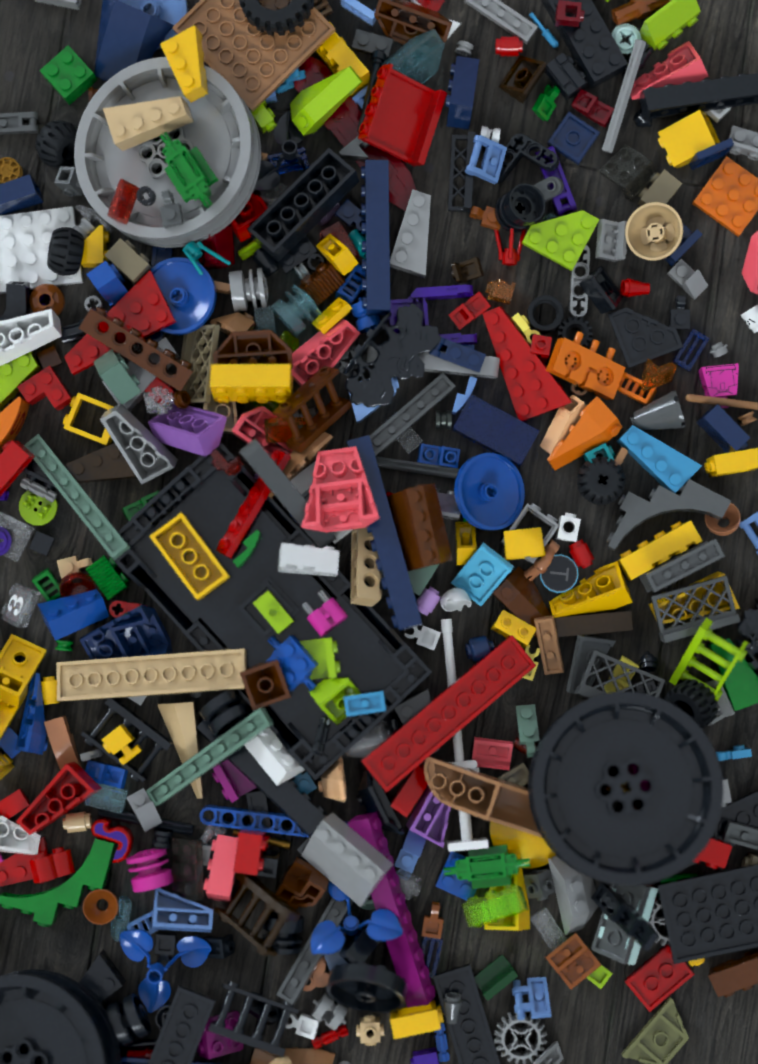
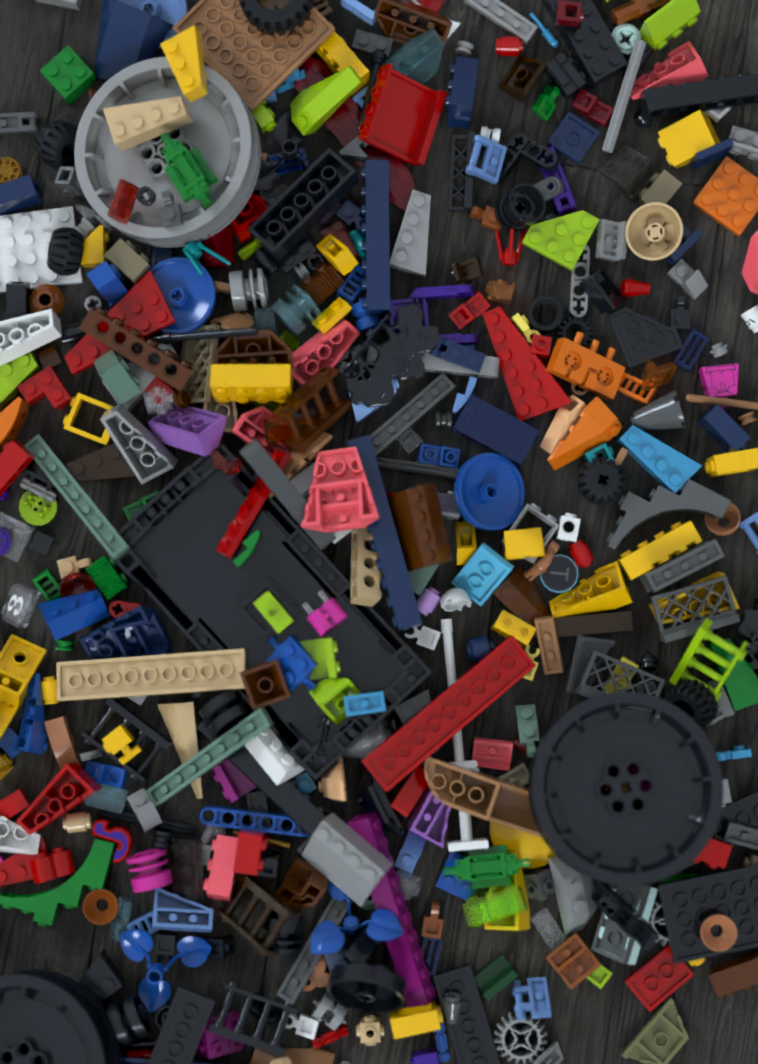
(170, 338): none -> black bar
(190, 556): yellow brick -> none
(308, 560): white wedge -> none
(725, 939): none -> nougat piece

